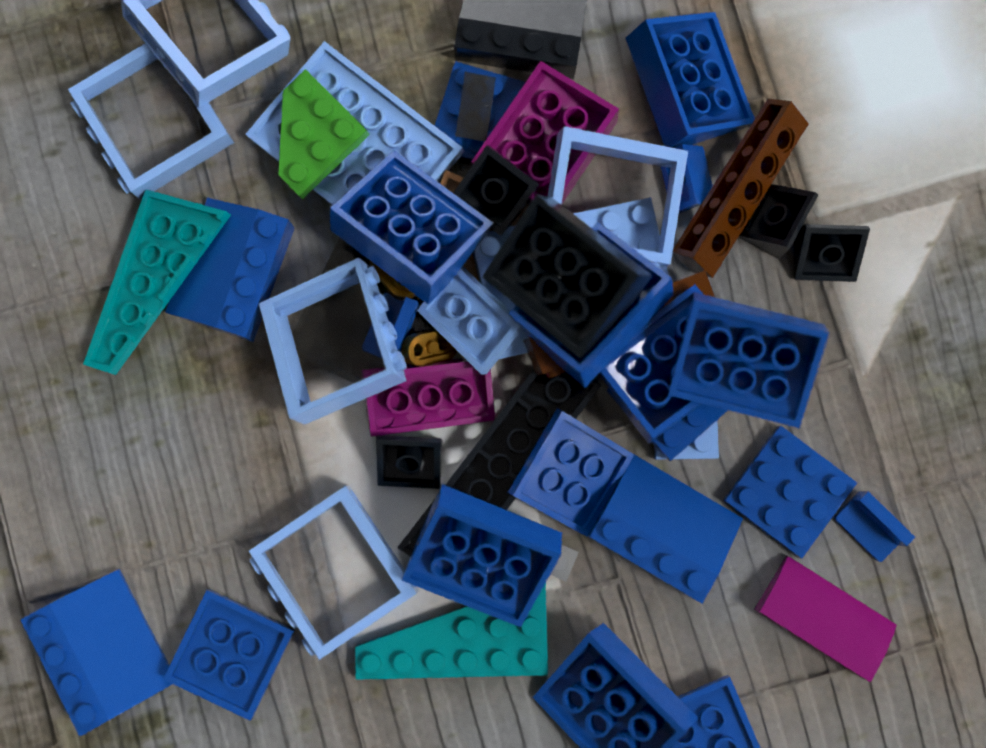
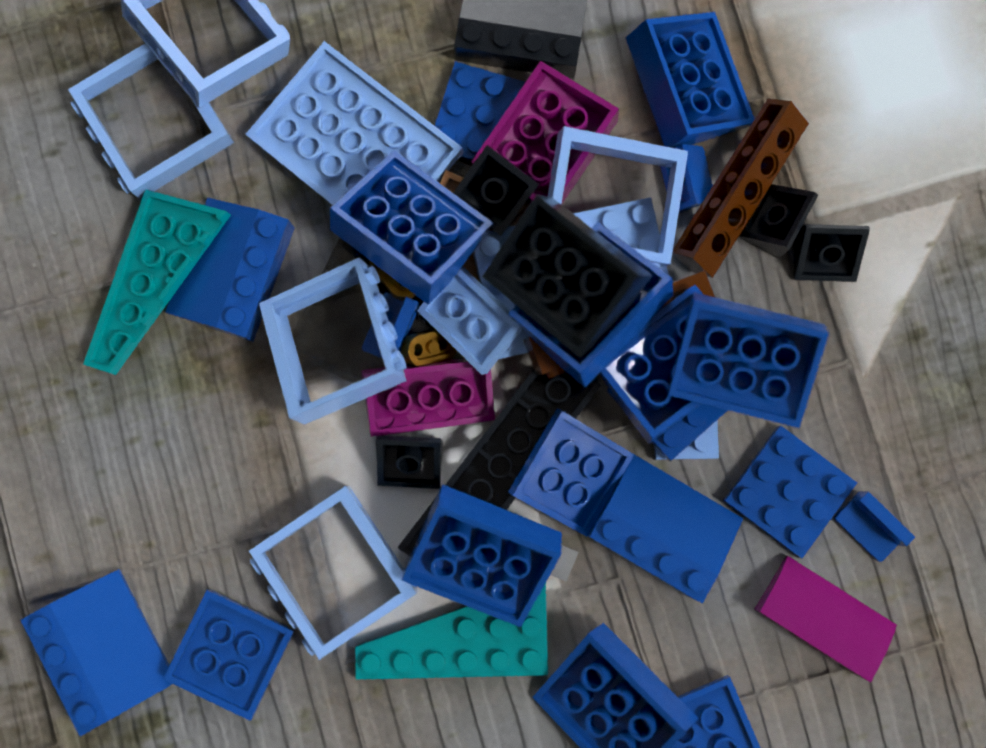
(314, 134): bright green plate -> none
(475, 106): clear smoke slope -> none

